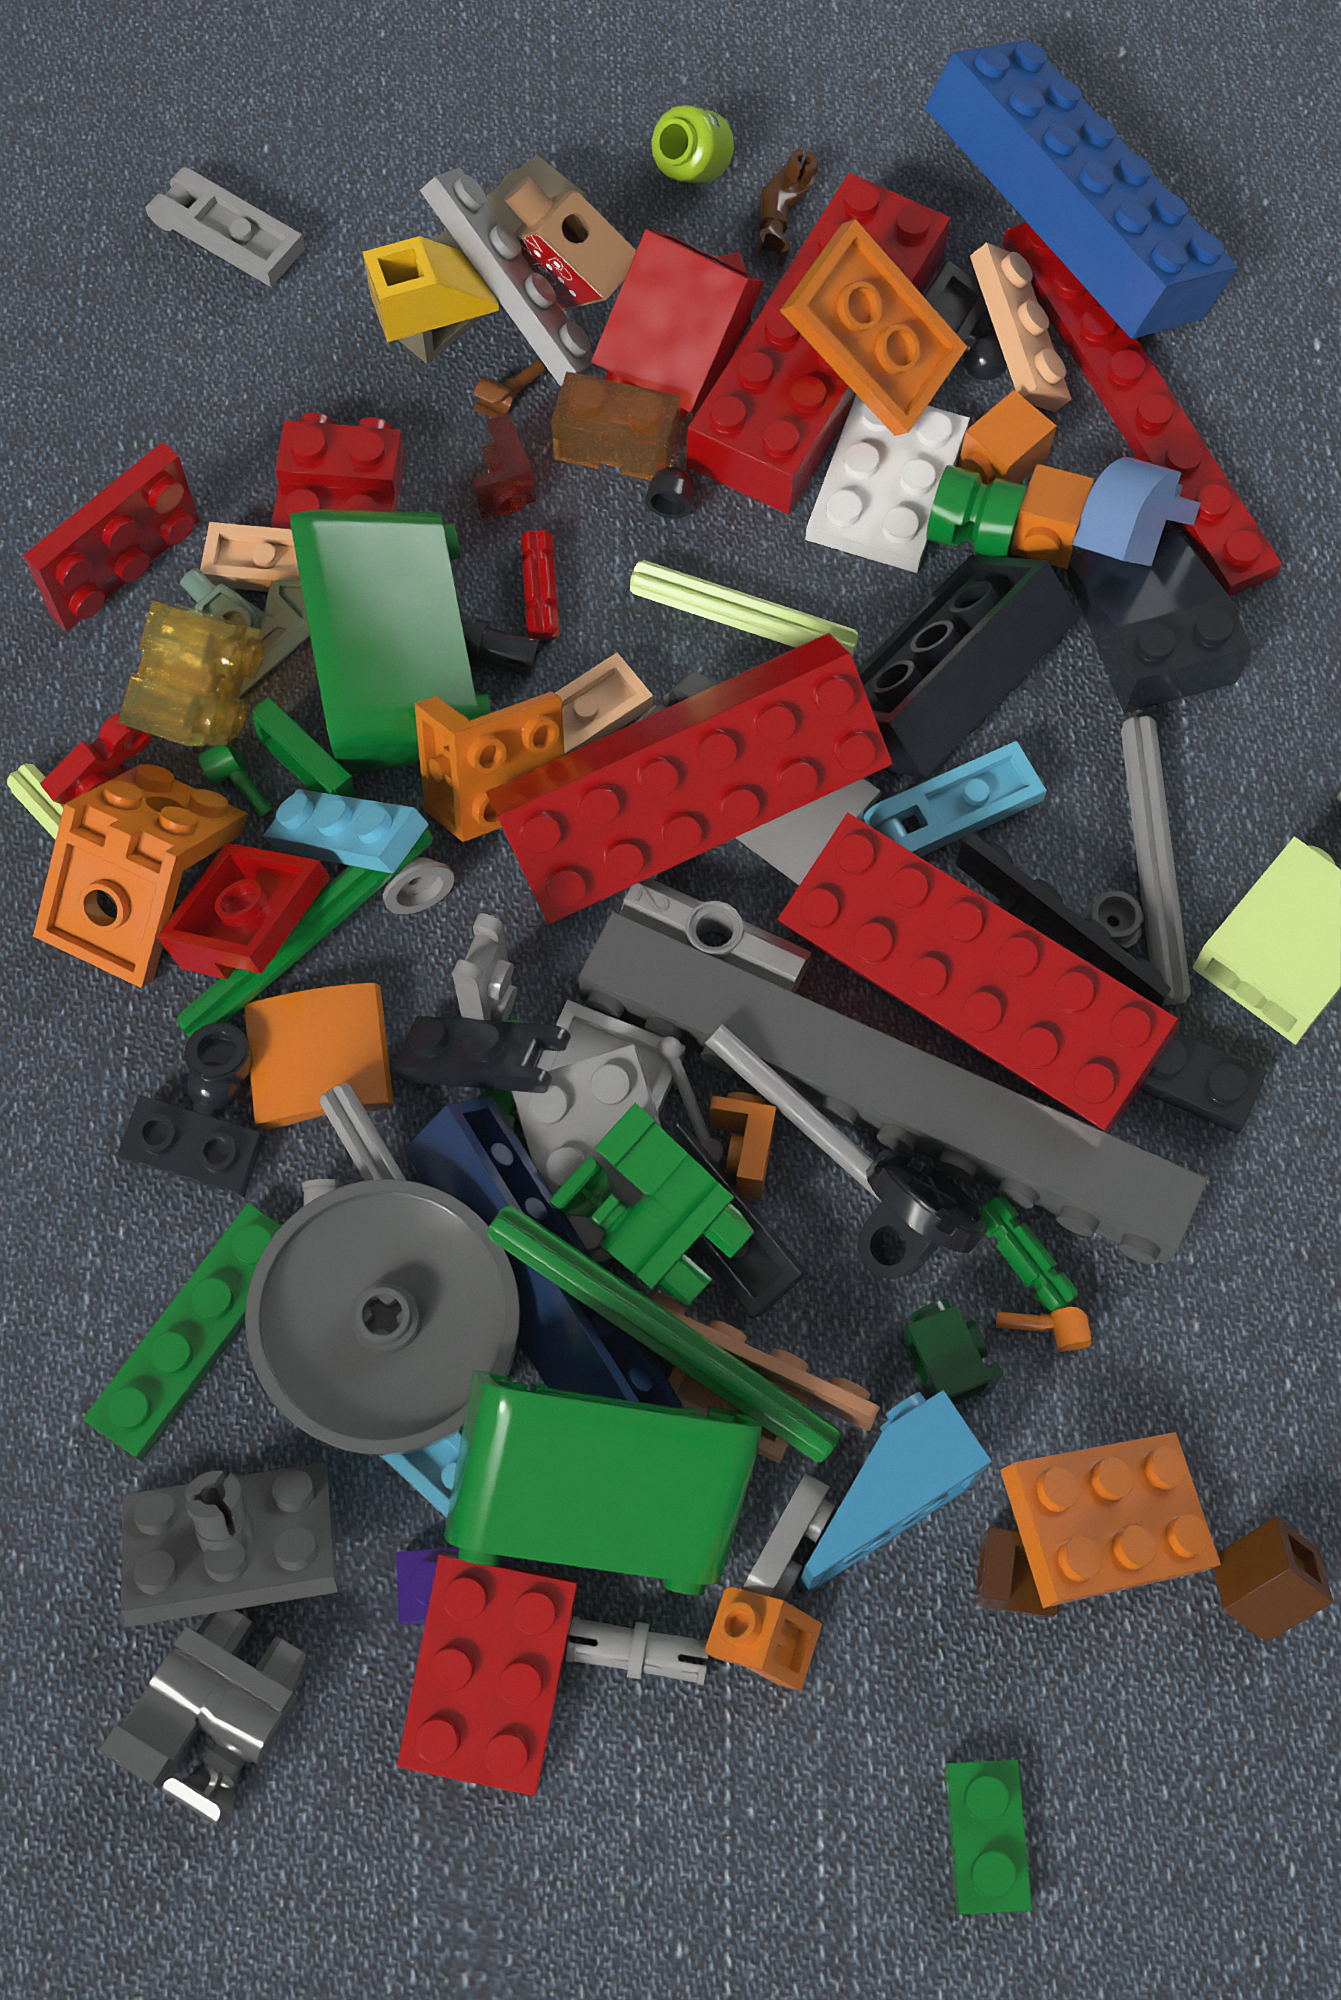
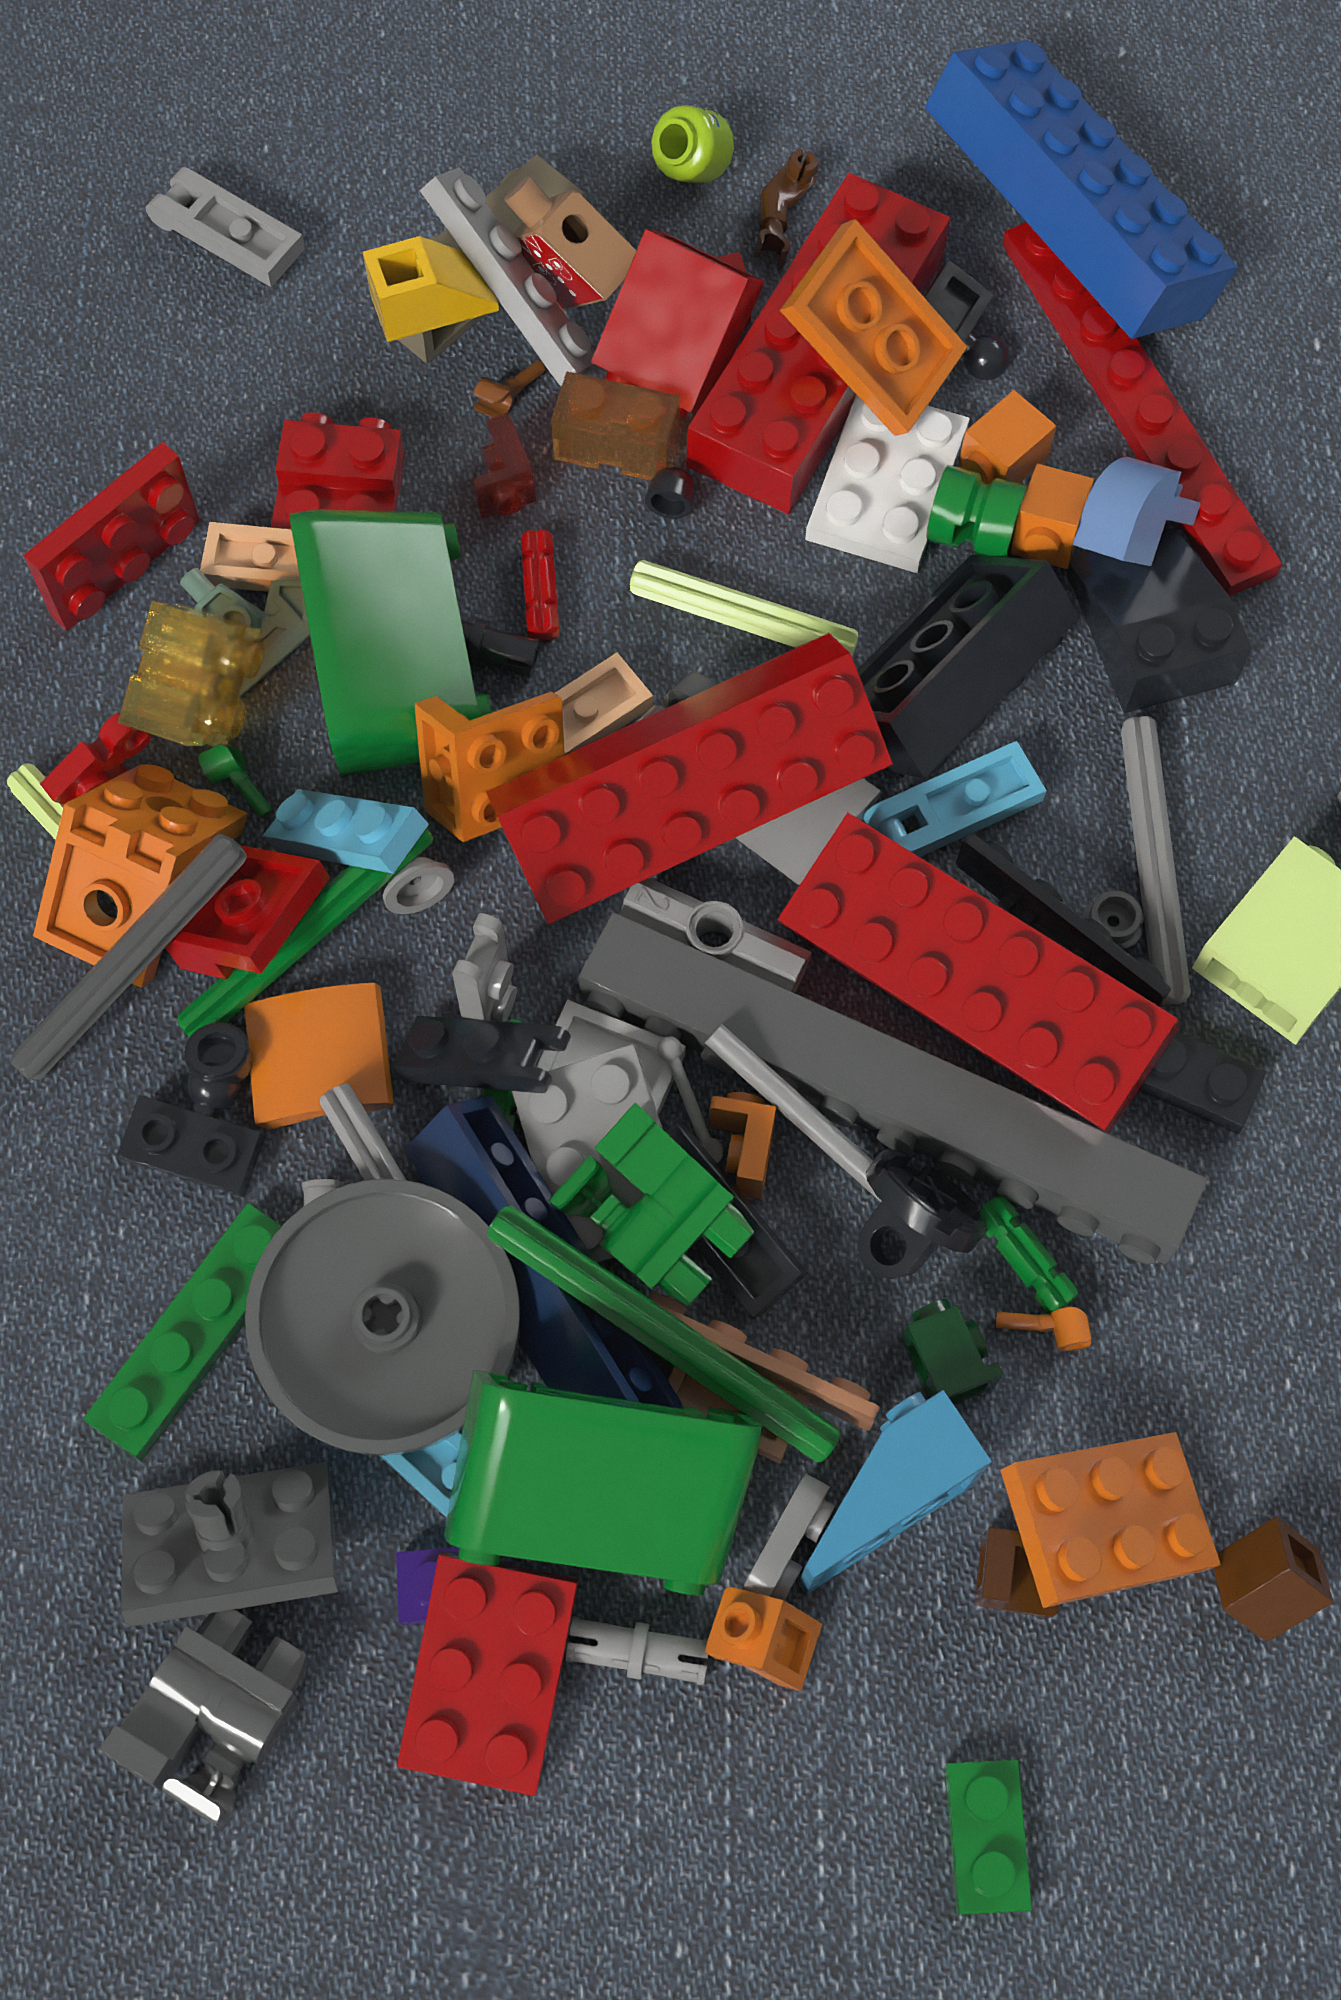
(128, 957): none -> dark grey axle
(299, 751): green tile -> none
(1021, 327): light nougat plate -> none

